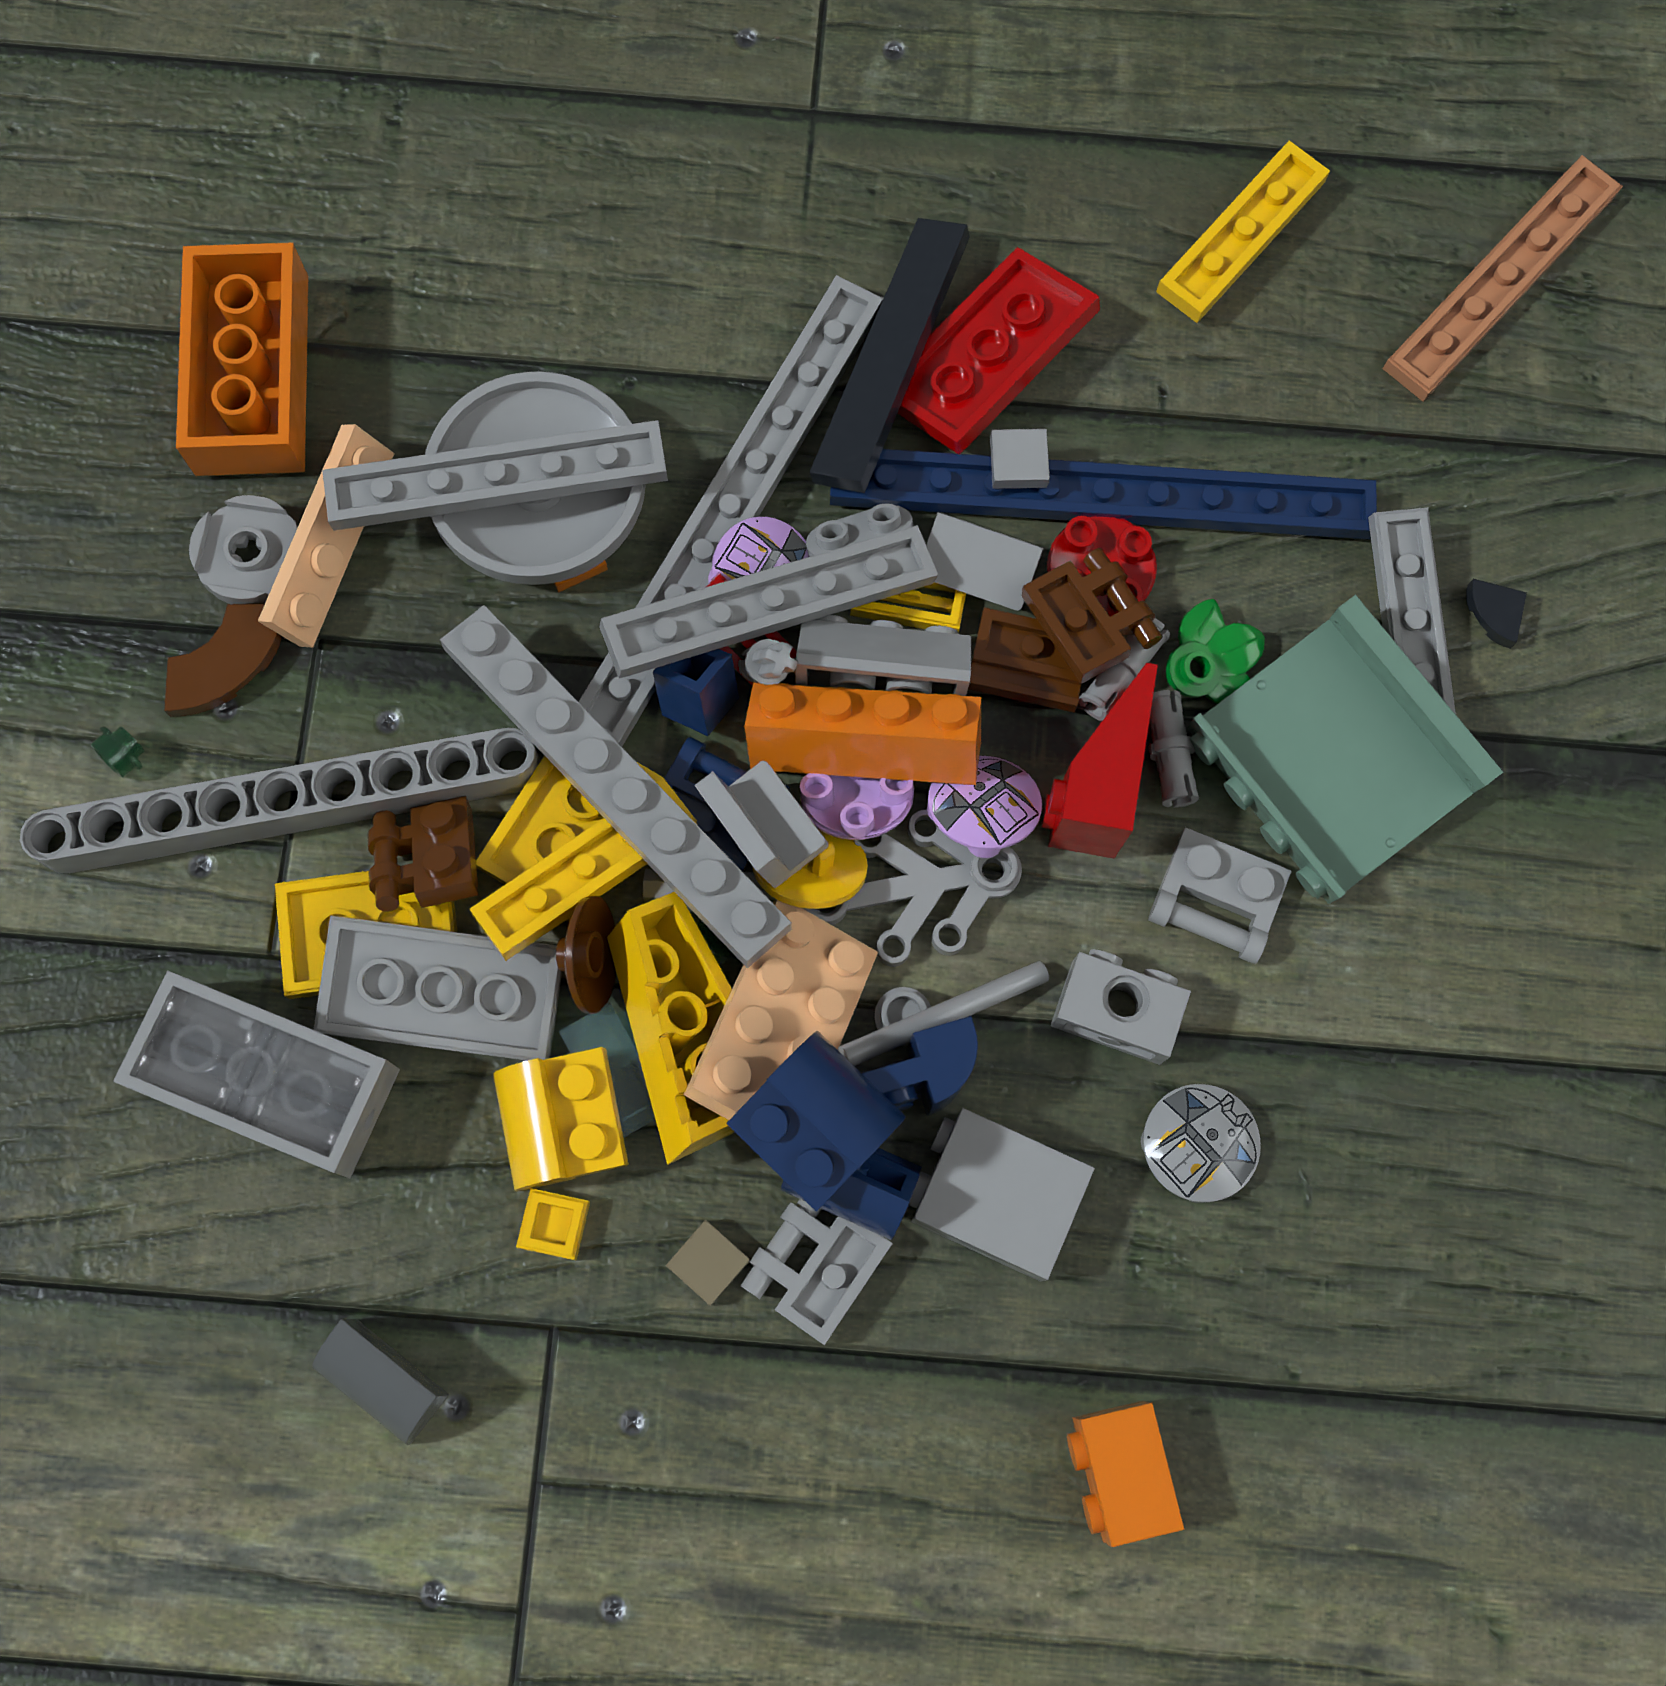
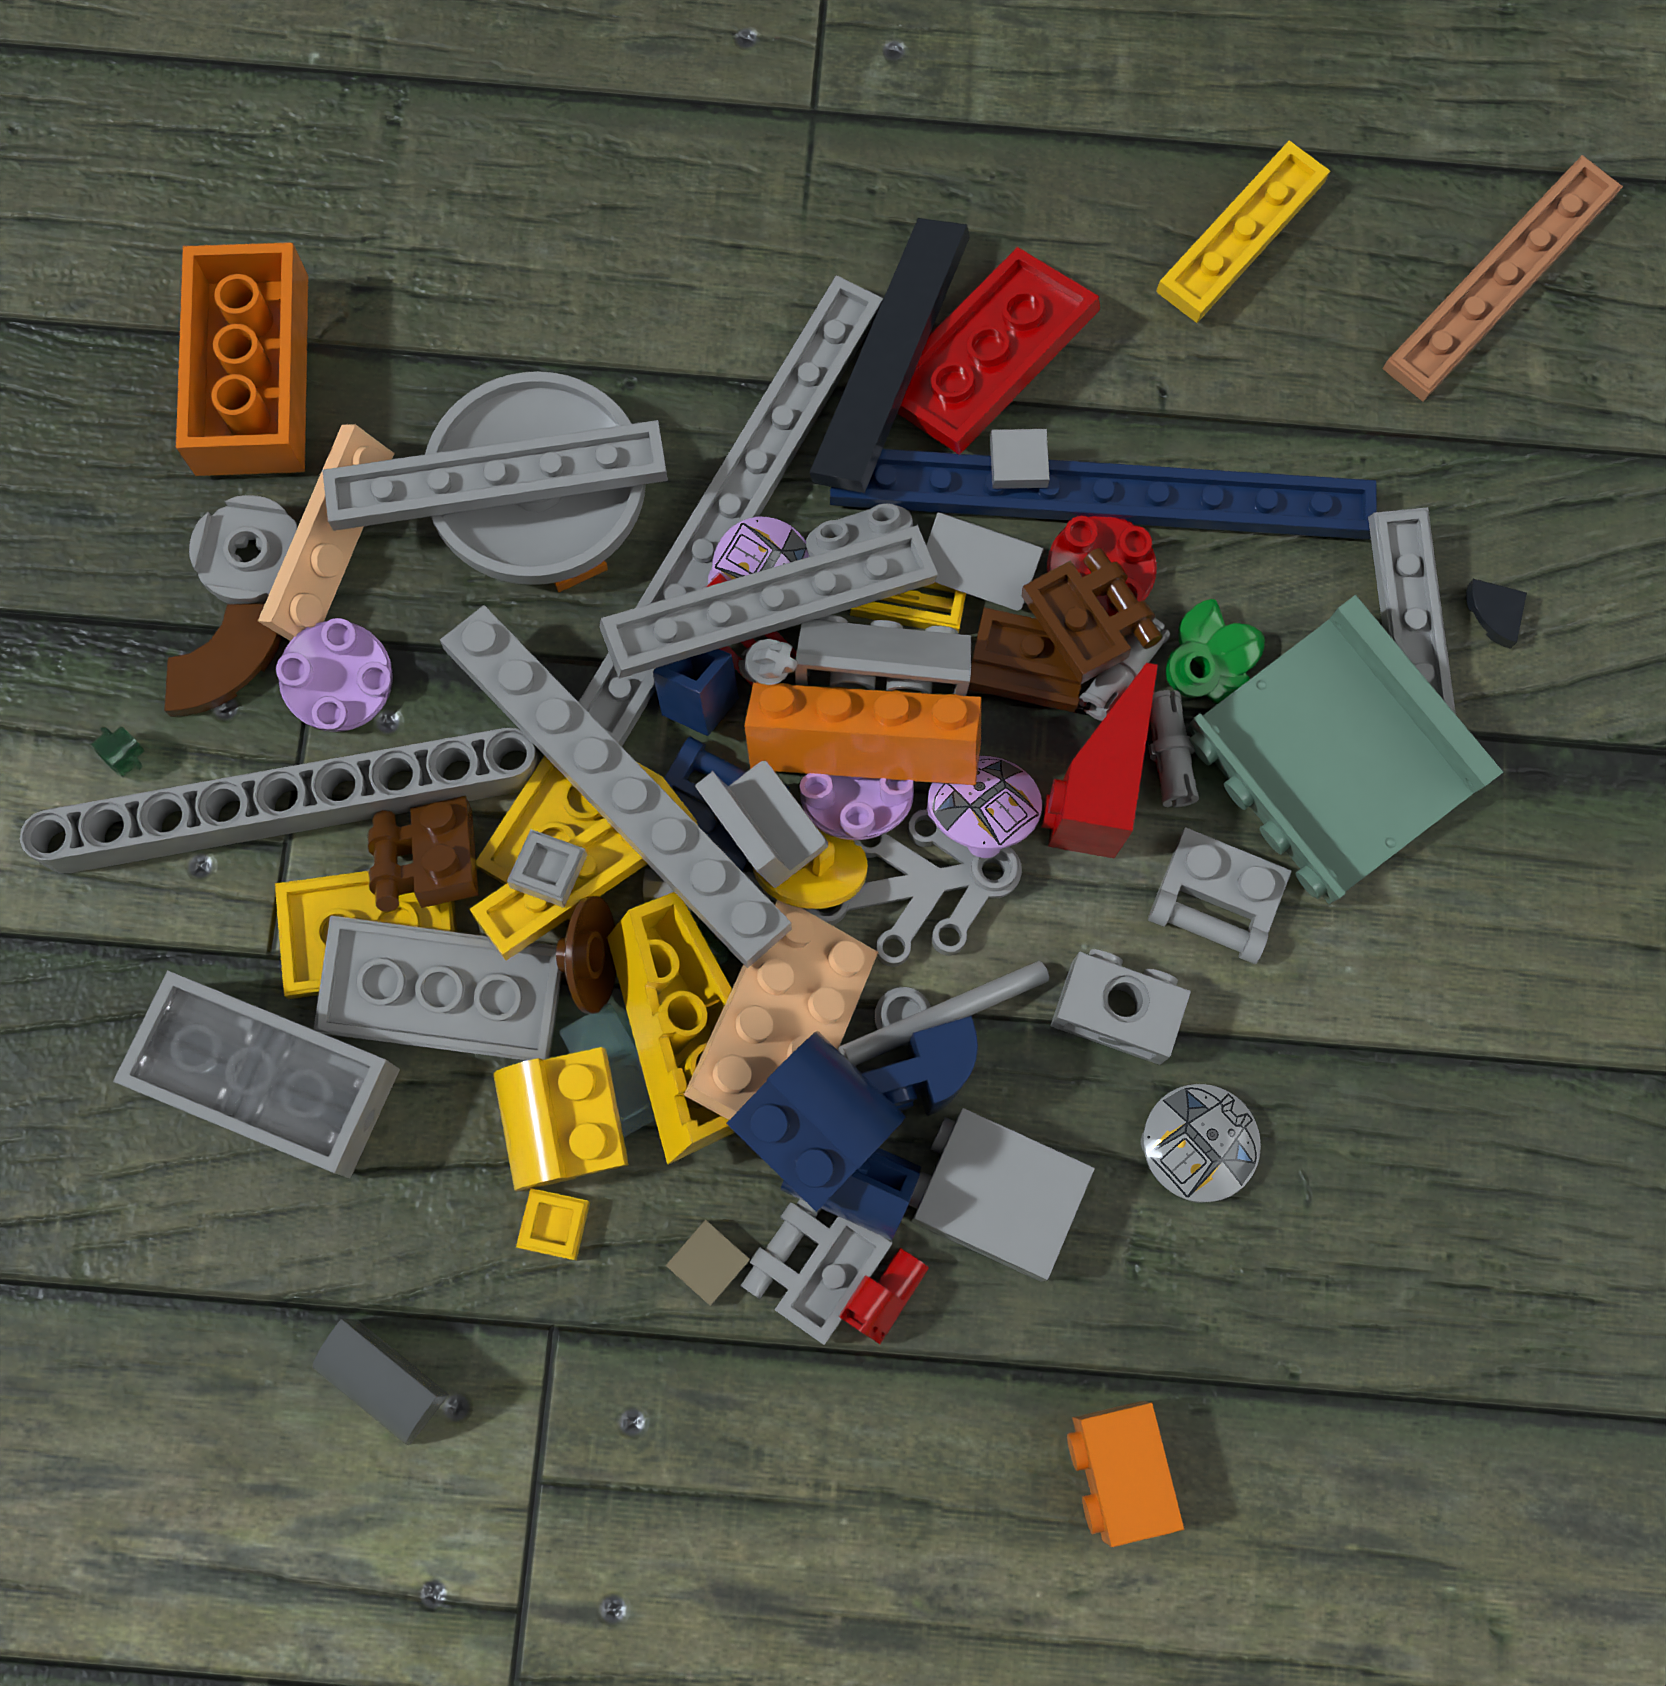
(335, 675): none -> lavender dish
(547, 868): none -> light grey tile
(878, 1304): none -> red piece

